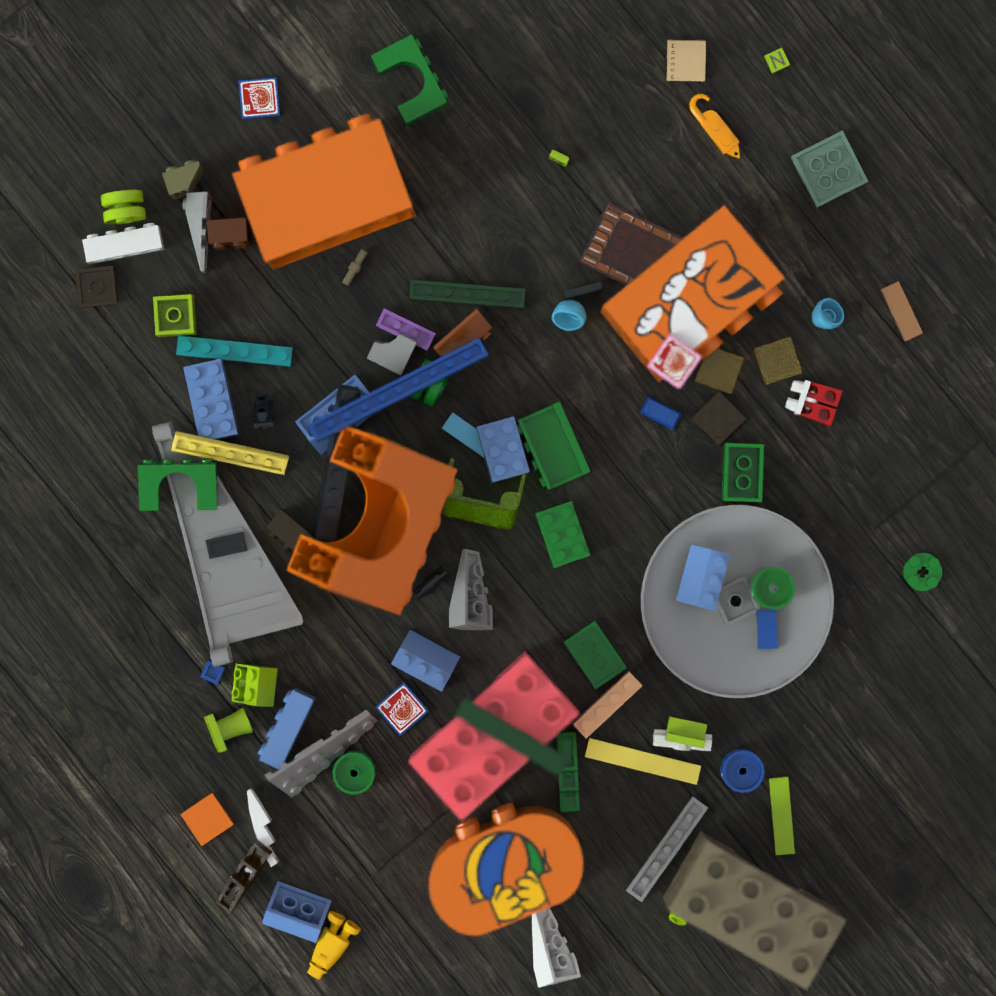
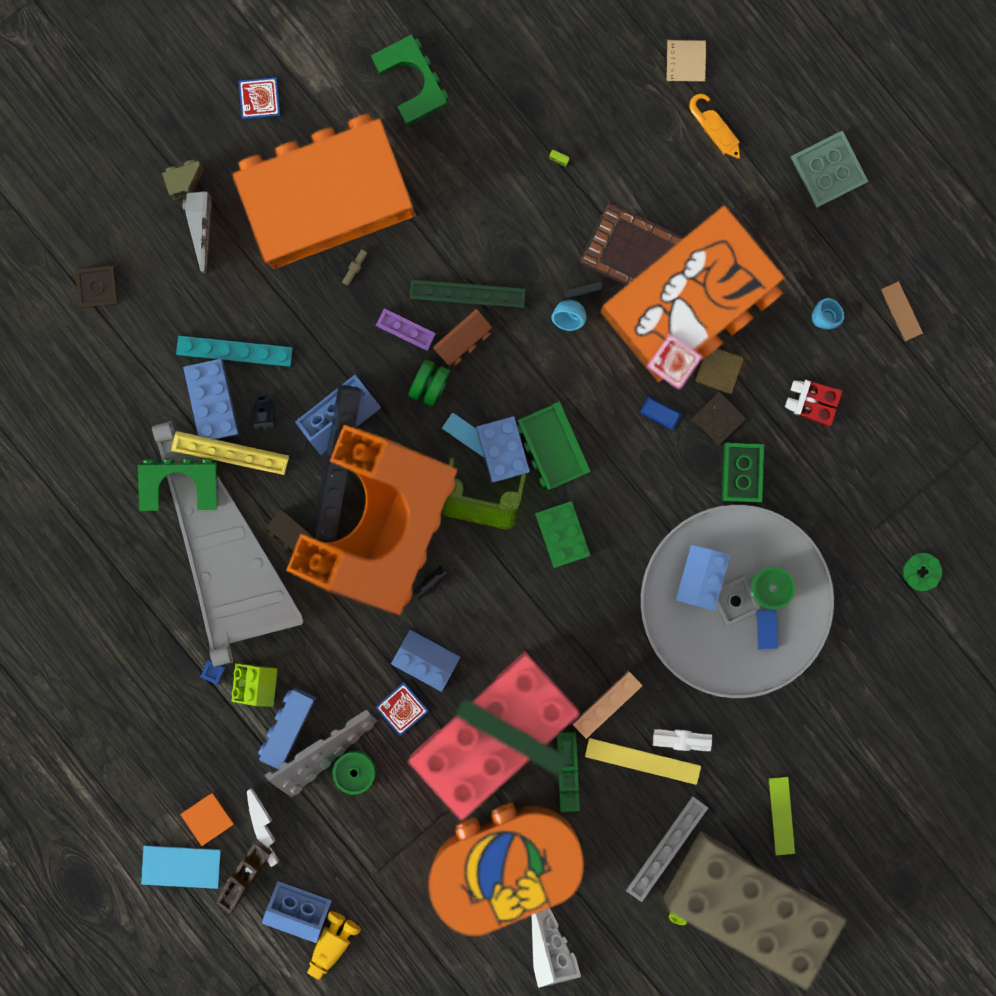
(123, 207): lime wheel -> none
(123, 244): white brick -> none
(174, 315): lime brick -> none
(181, 866): none -> medium azure tile
(226, 545): black tile -> none
(227, 728): lime plant -> none
(228, 233): reddish brown brick -> none
(393, 354): light grey tile -> none
(398, 390): blue plate -> none
(469, 601): light grey wedge -> none
(595, 655): green tile -> none
(686, 732): lime panel -> none
(739, 759): blue wheel -> none
(777, 60): lime tile -> none
(777, 360): clear yellow tile -> none

